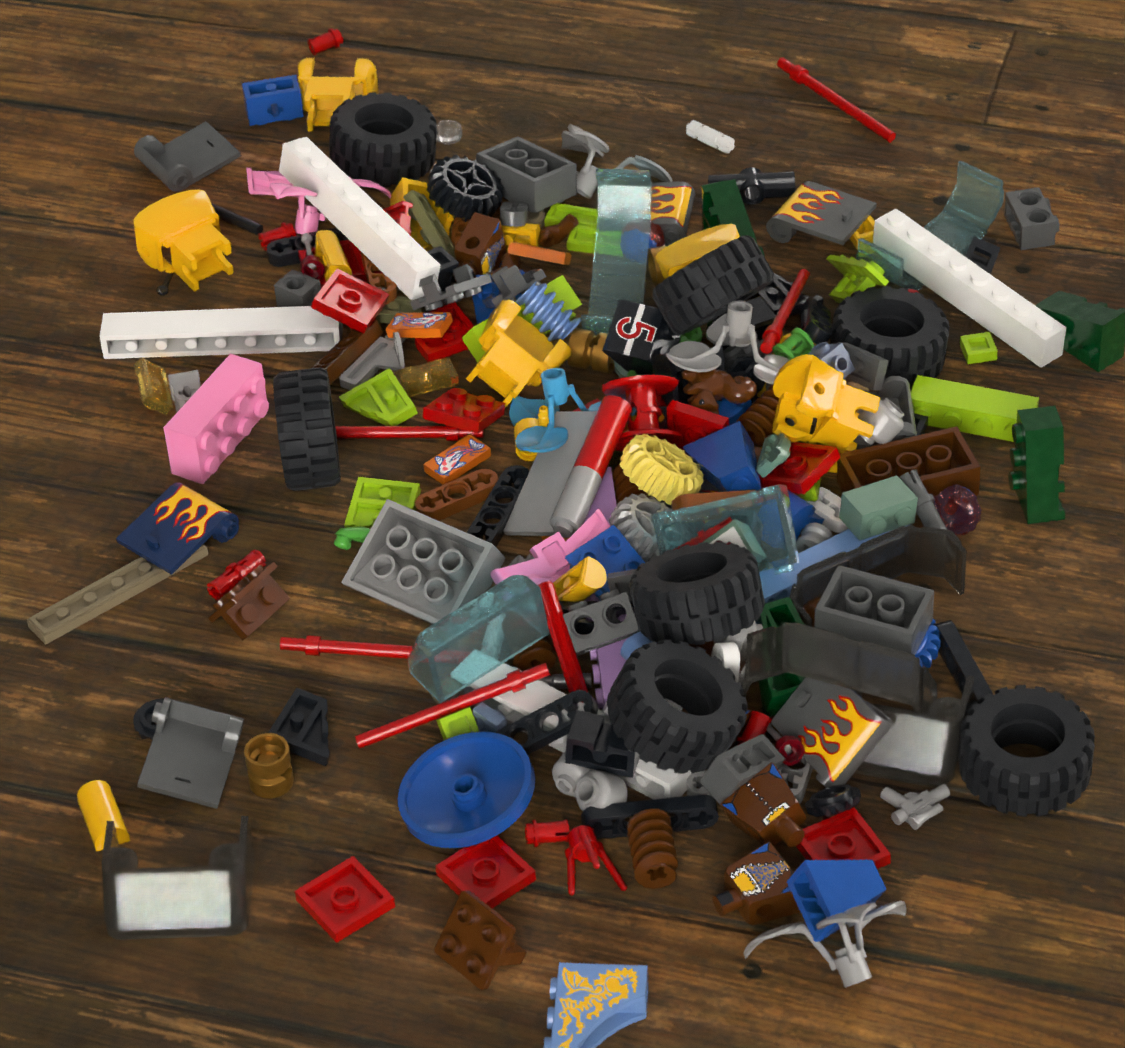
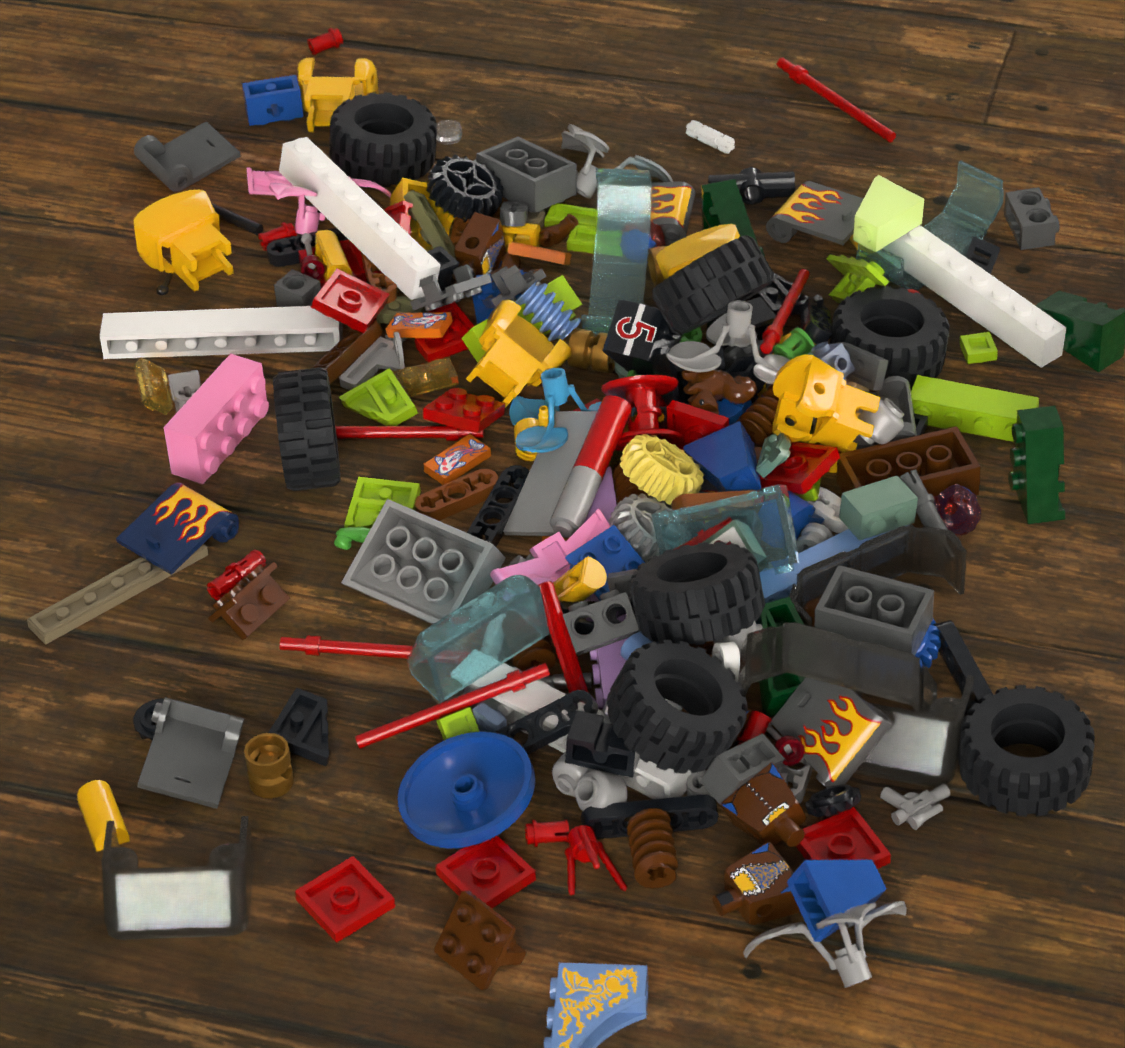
(886, 214): none -> yellowish green slope

